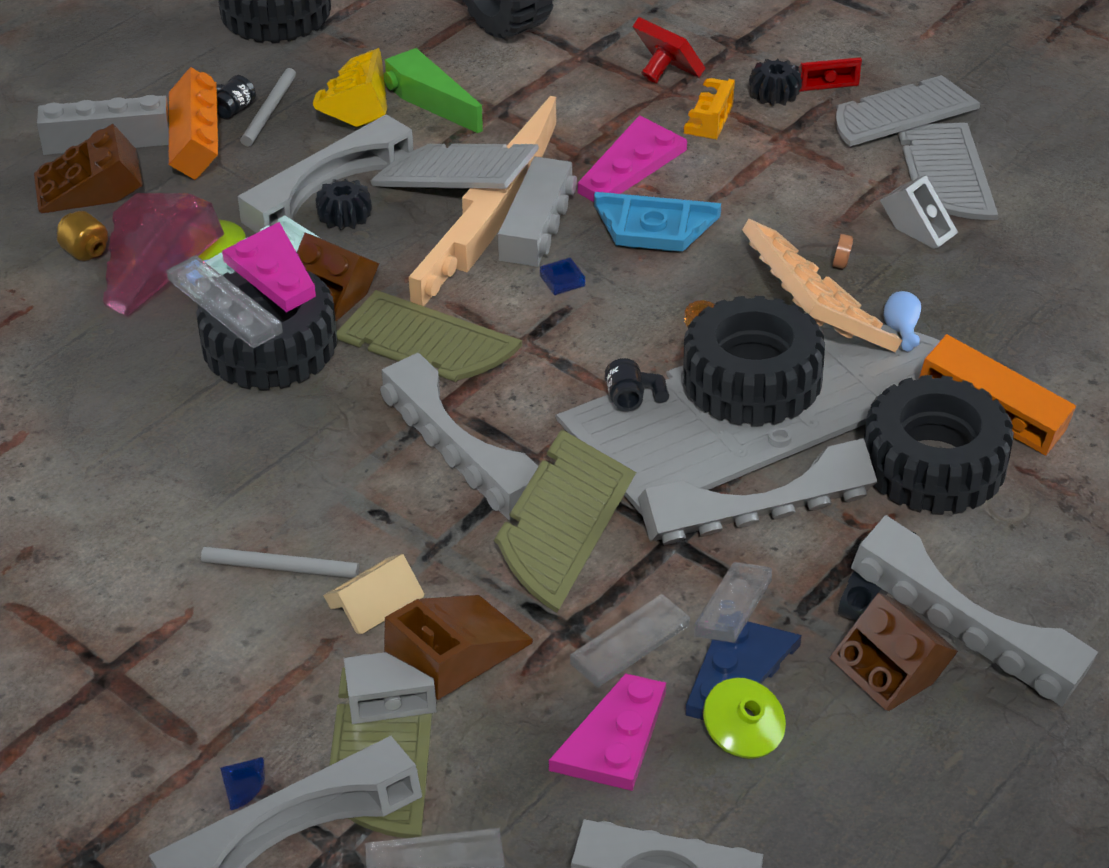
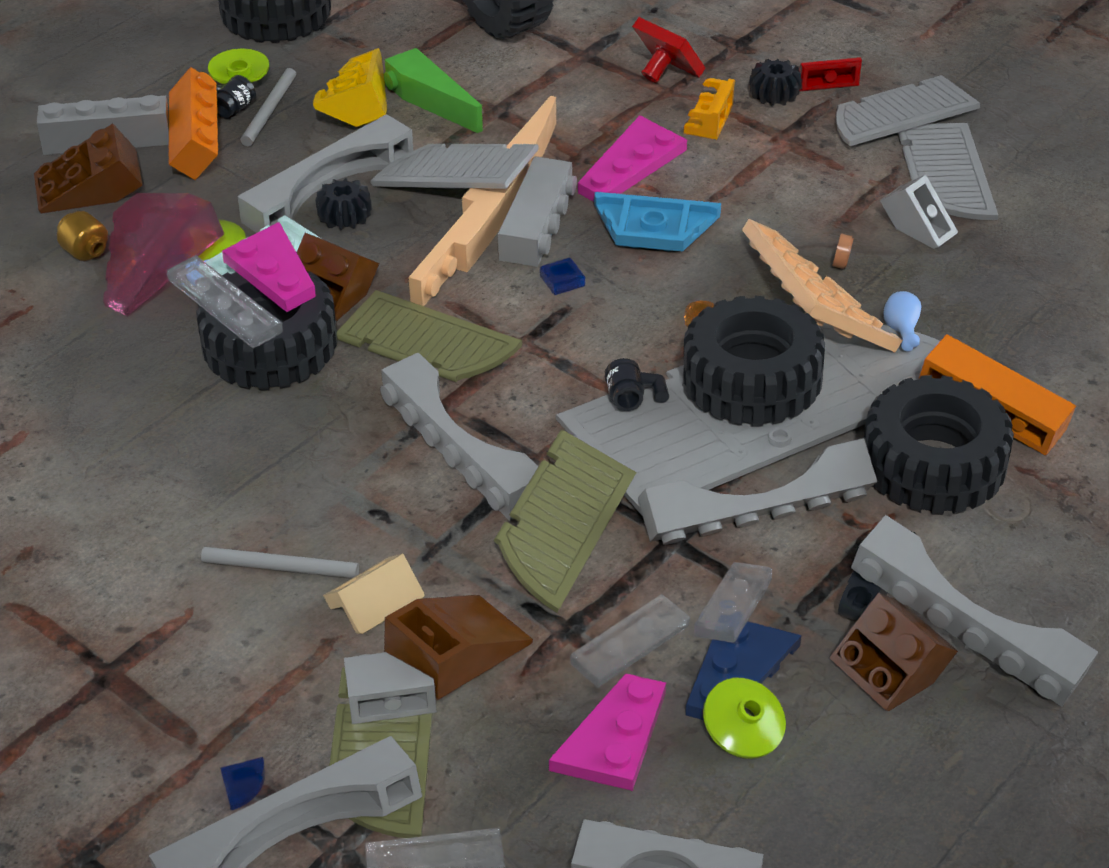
(241, 62): none -> lime dish

